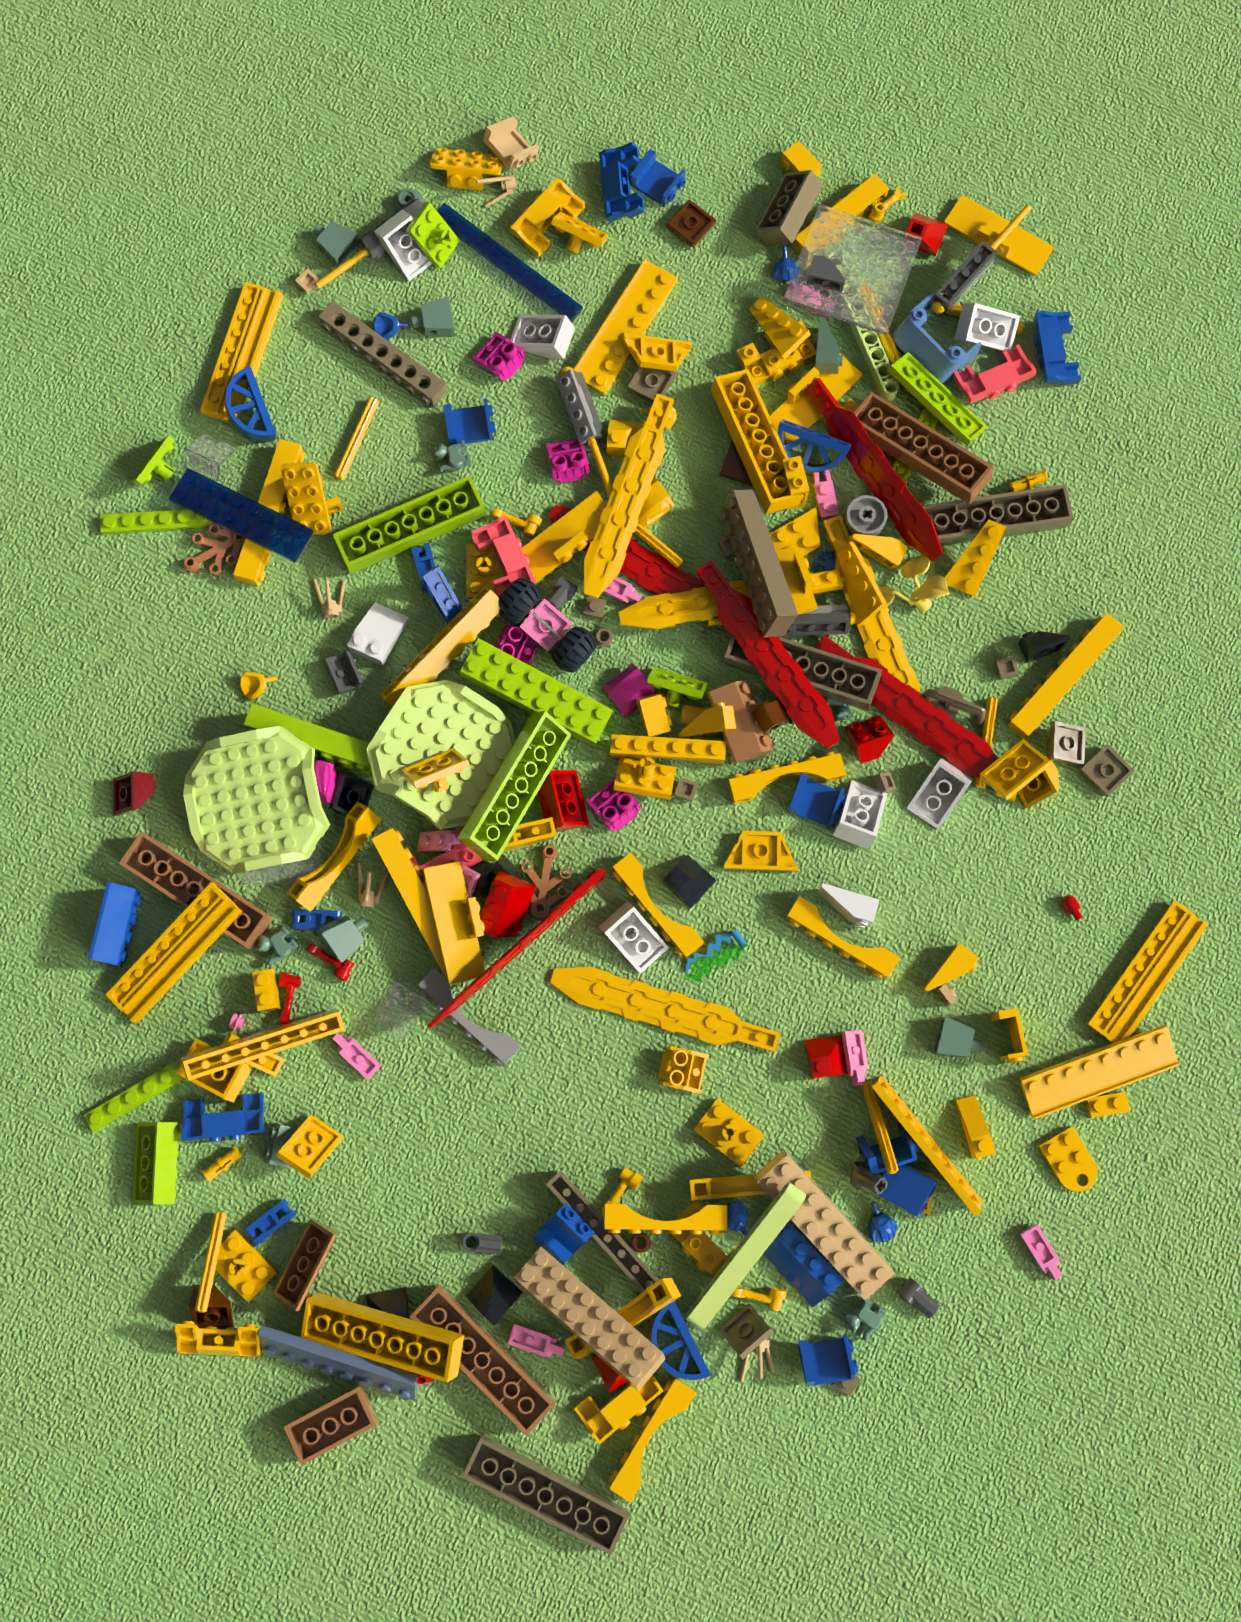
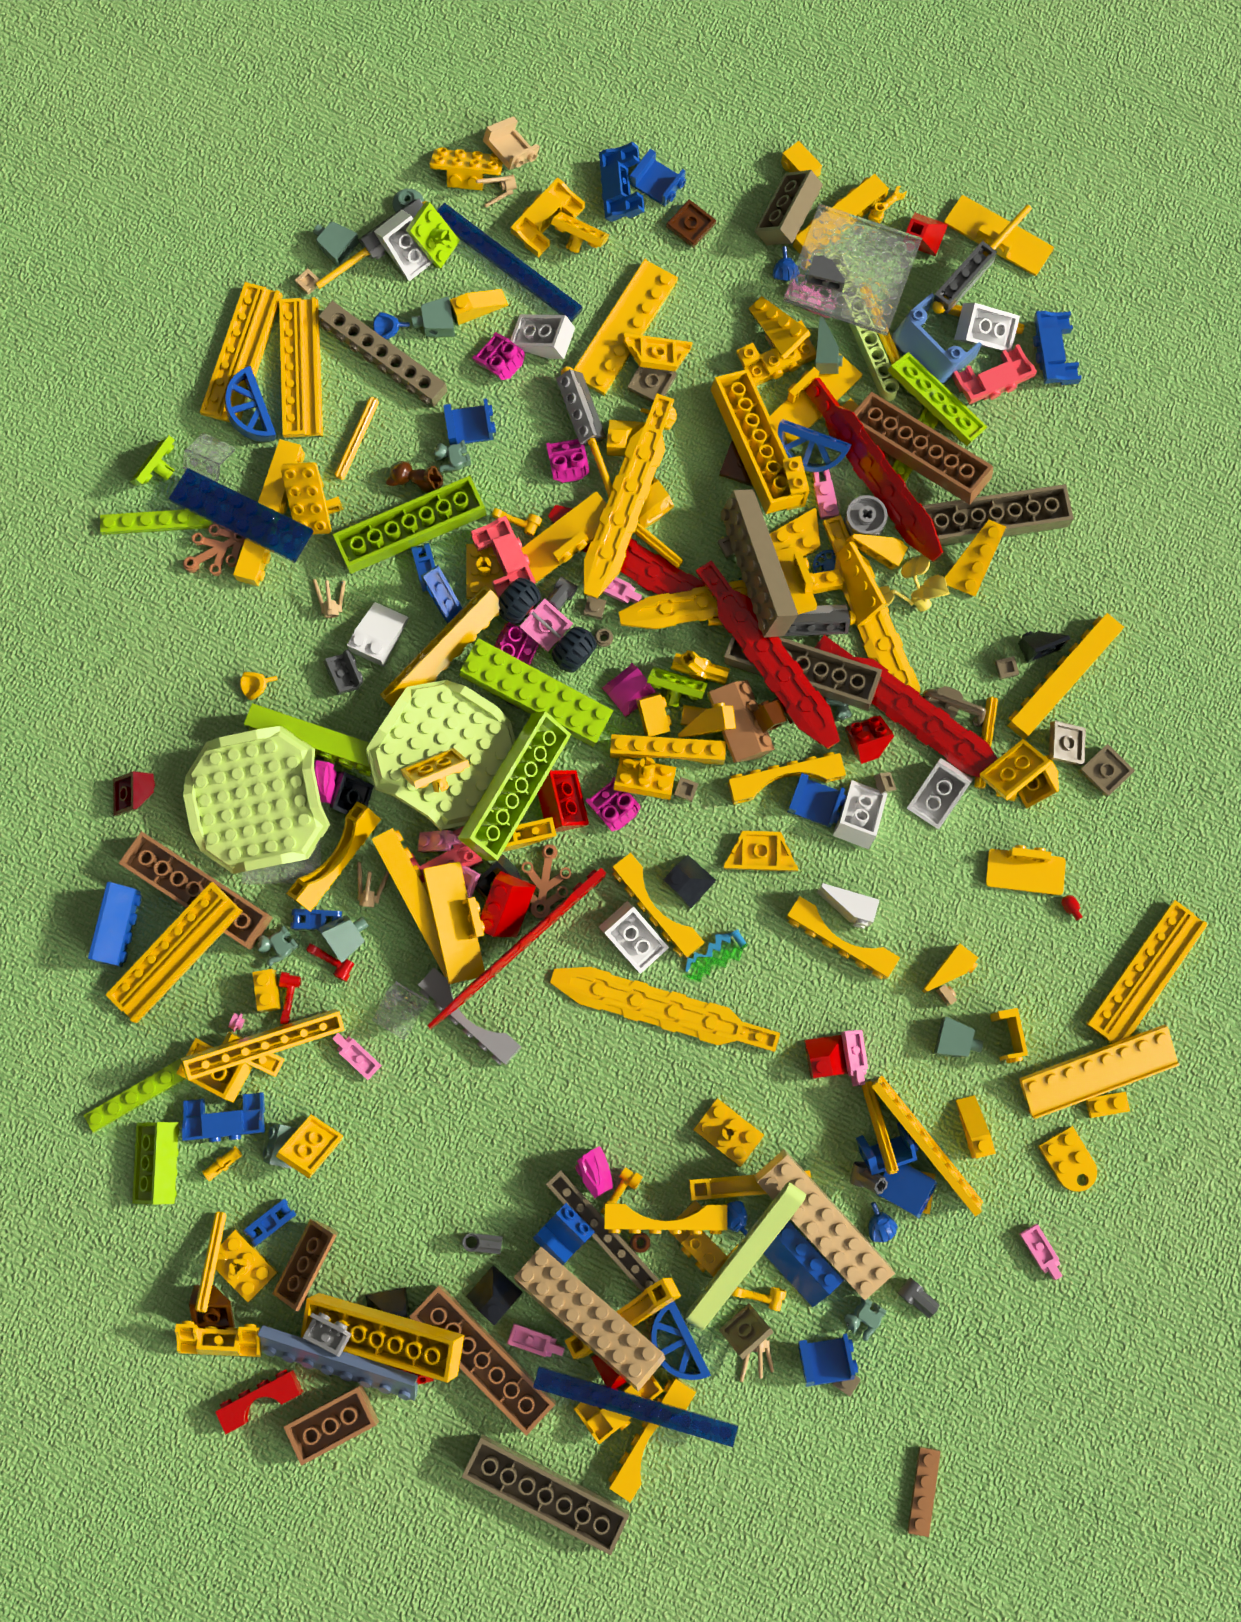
(235, 1413): none -> red arch
(300, 367): none -> yellow plate
(326, 1334): none -> light grey bracket
(427, 480): none -> reddish brown animal
(476, 304): none -> yellow slope
(595, 1172): none -> dark pink slope
(635, 1406): none -> clear blue plate
(682, 1069): yellow slope -> none
(699, 668): none -> yellow piece
(923, 1491): none -> medium nougat plate
(1026, 870): none -> yellow bracket
(1028, 482): yellow pin -> none

